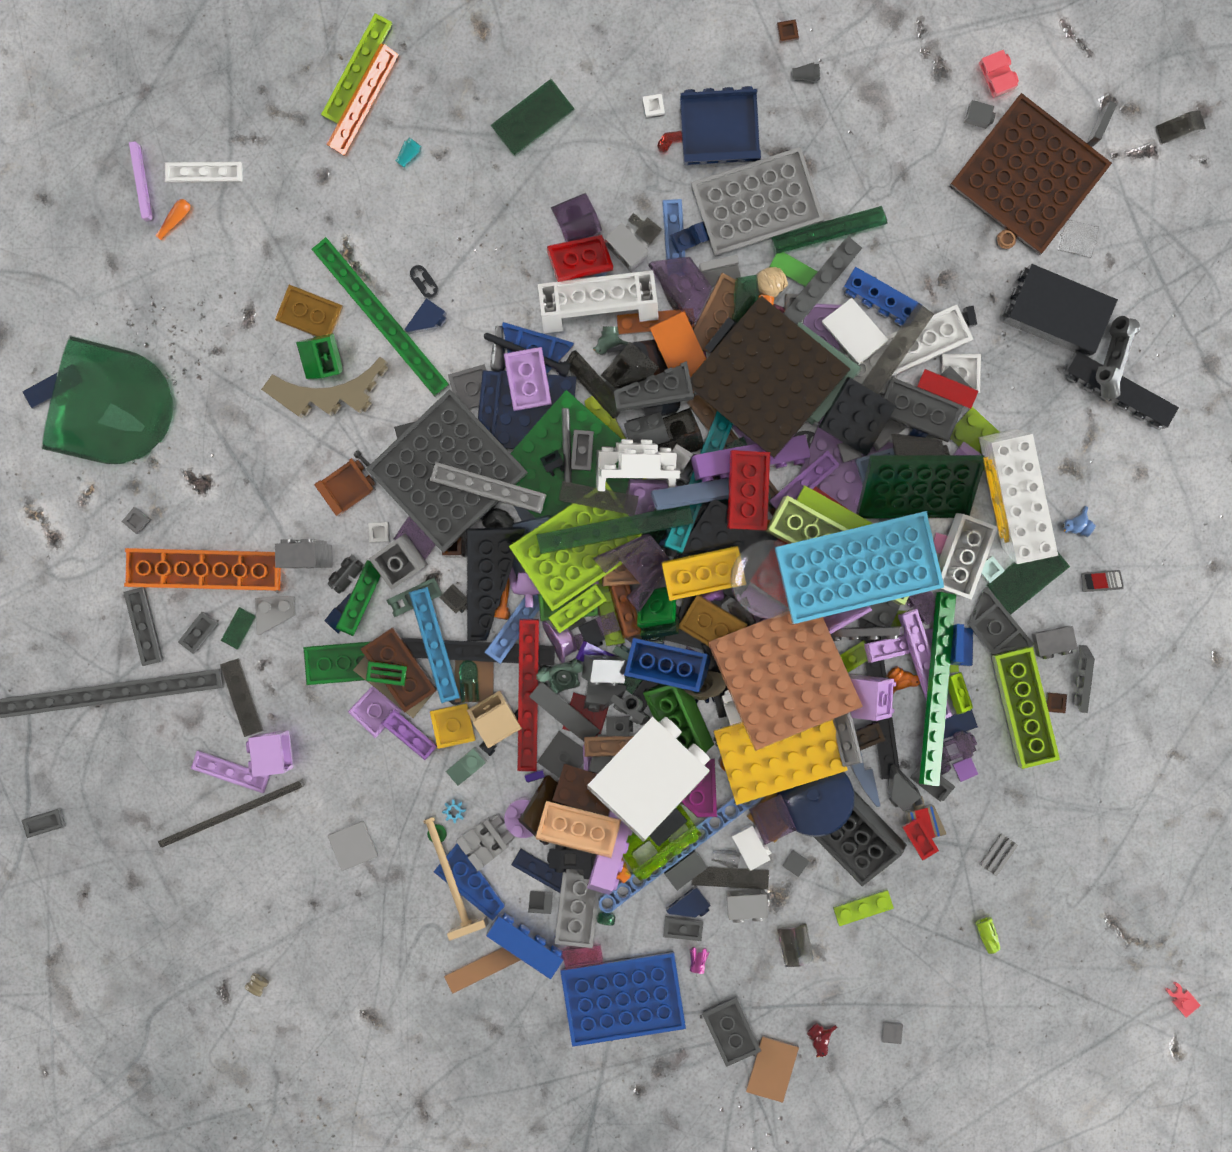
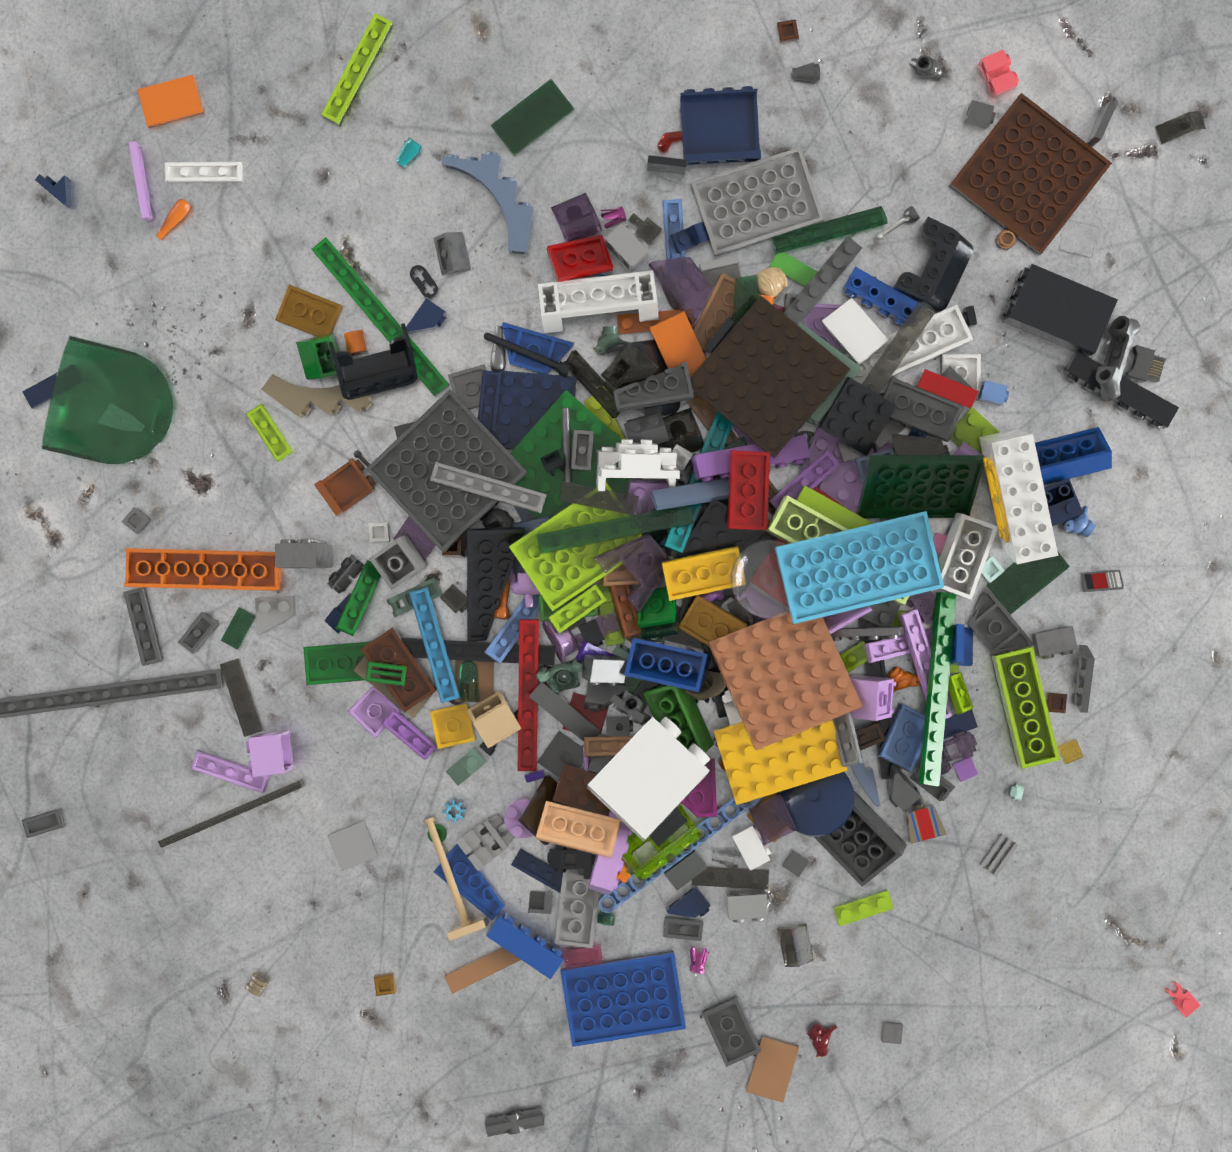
(60, 191): none -> dark blue slope
(170, 101): none -> orange tile
(269, 432): none -> lime tile
(356, 342): none -> orange piece
(362, 99): plate -> none
(376, 371): none -> black windscreen
(384, 984): none -> pearl gold tile
(452, 252): none -> flat silver panel
(504, 190): none -> sand blue arch
(514, 1122): none -> dark grey piece
(527, 379): lavender tile -> none
(617, 213): none -> flat silver piece
(653, 105): white plate -> none
(666, 164): none -> black tile
(904, 738): none -> medium blue tile
(910, 216): none -> hinge
(920, 838): red plate -> none
(927, 66): none -> dark grey animal
(942, 269): none -> black windscreen
(988, 934): lime hinge -> none
(993, 393): none -> medium blue brick
(1017, 792): none -> light aqua plate
(1062, 502): none -> dark blue slope
(1070, 751): none -> clear yellow tile
(1073, 455): none -> blue slope
(1145, 365): none -> dark grey piece

